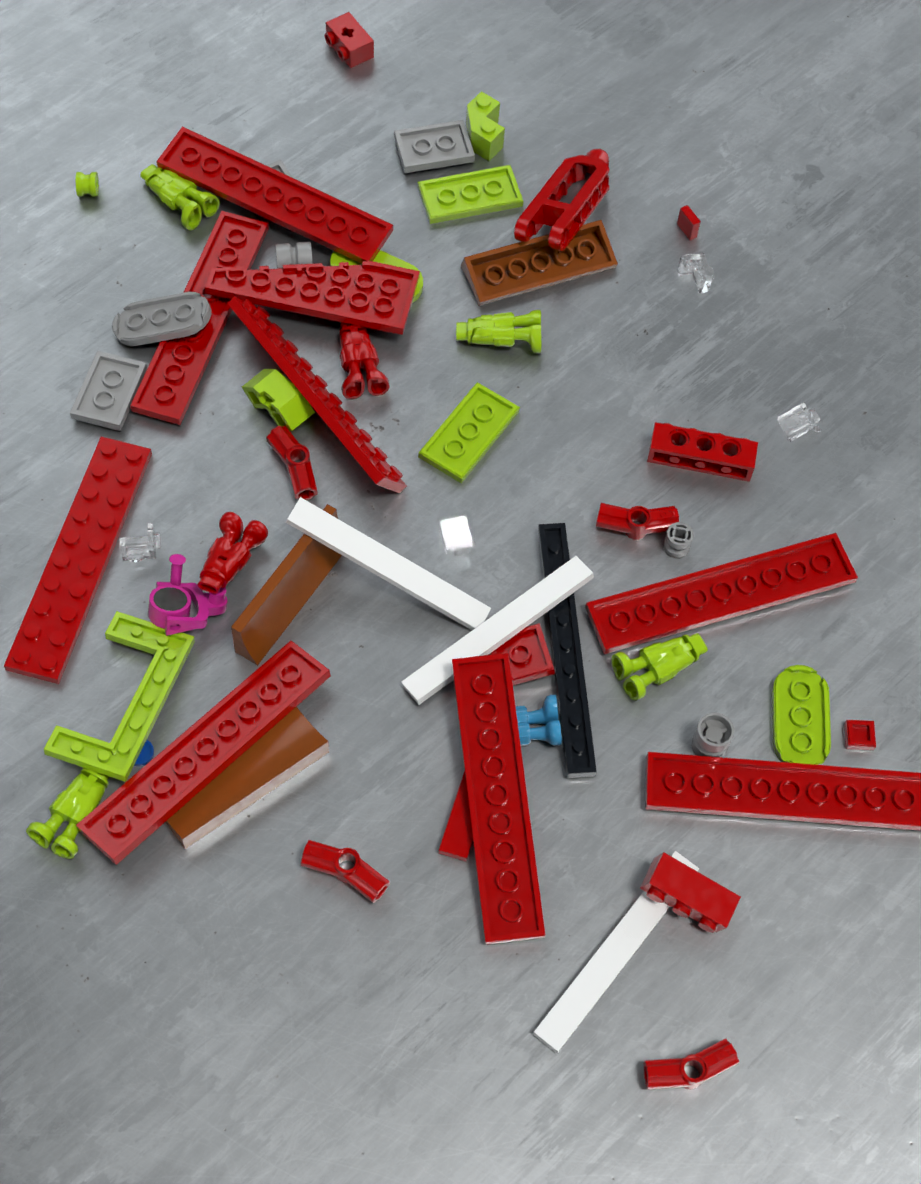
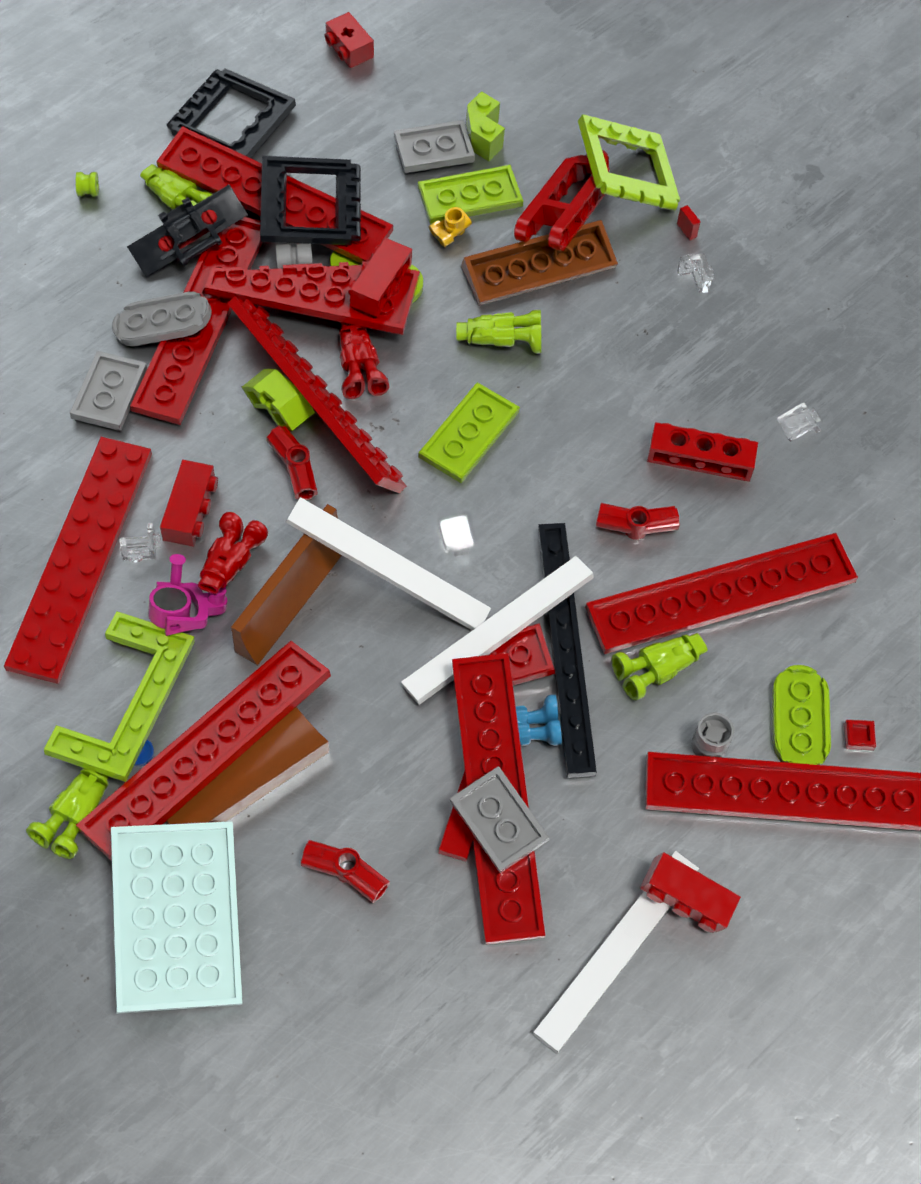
(175, 917): none -> light aqua plate
(185, 226): none -> black piece
(188, 503): none -> red brick
(214, 89): none -> black hinge
(273, 201): none -> black hinge
(380, 277): none -> red brick
(453, 225): none -> yellow plate
(499, 819): none -> light grey plate
(628, 188): none -> lime hinge
(678, 540): light grey wheel -> none
(708, 1062): red piece -> none

